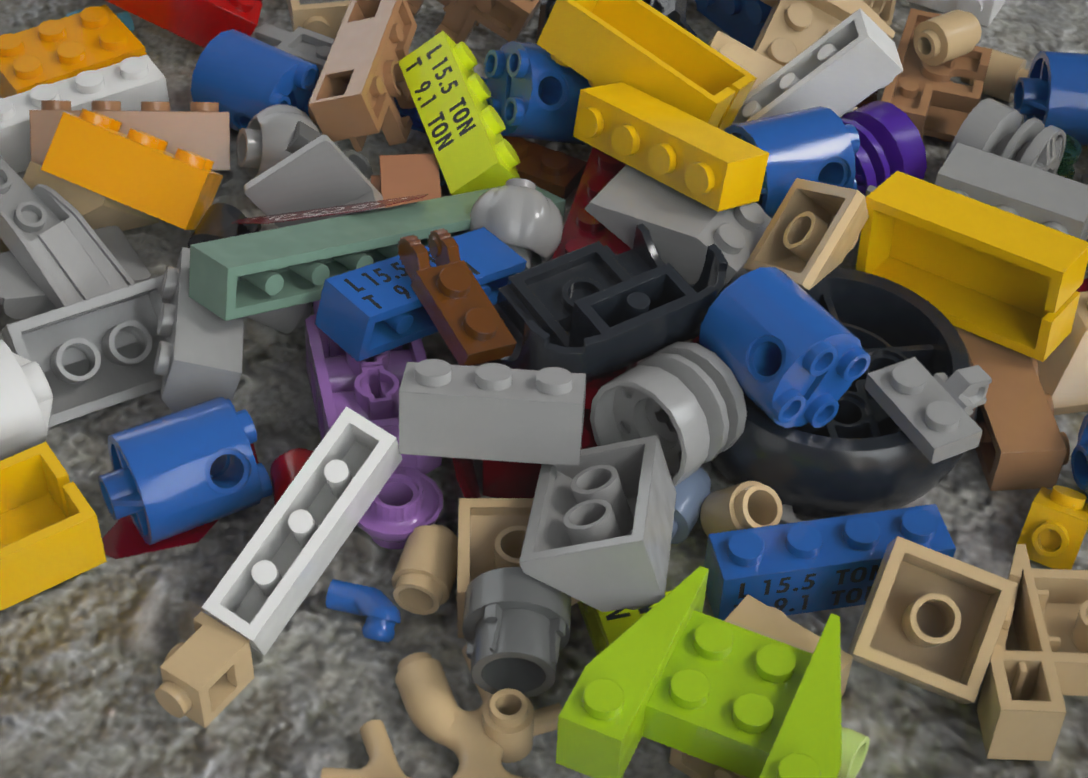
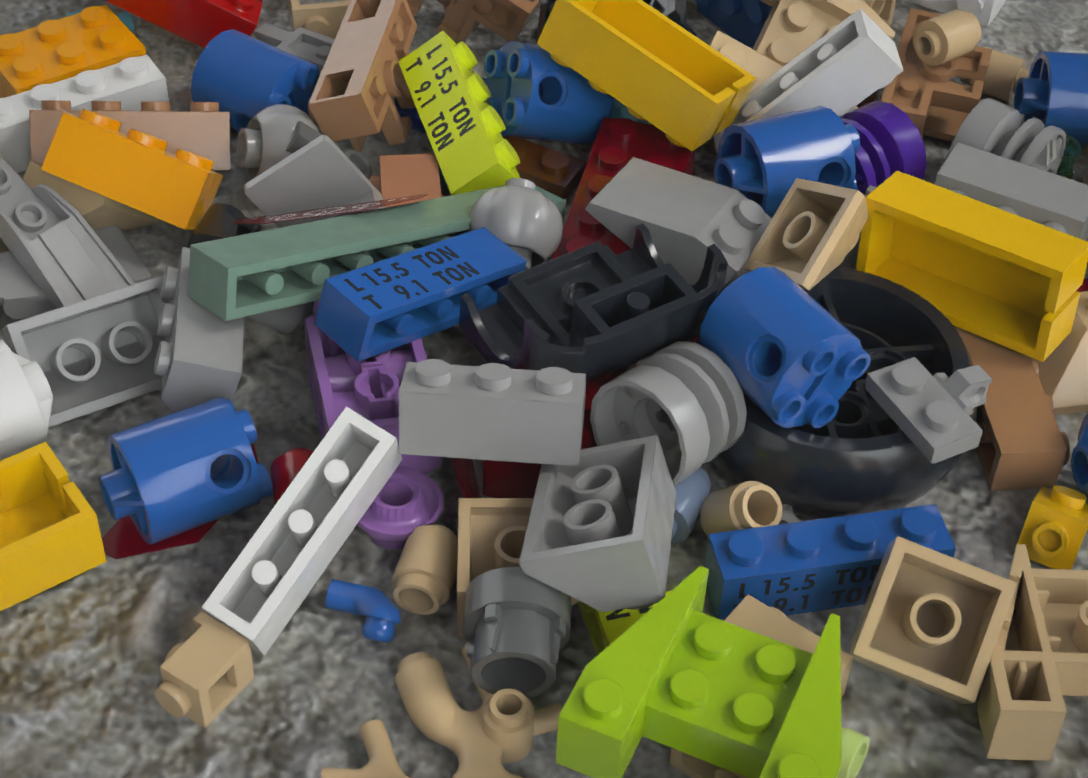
(455, 300): reddish brown hinge -> none
(671, 146): yellow brick -> none

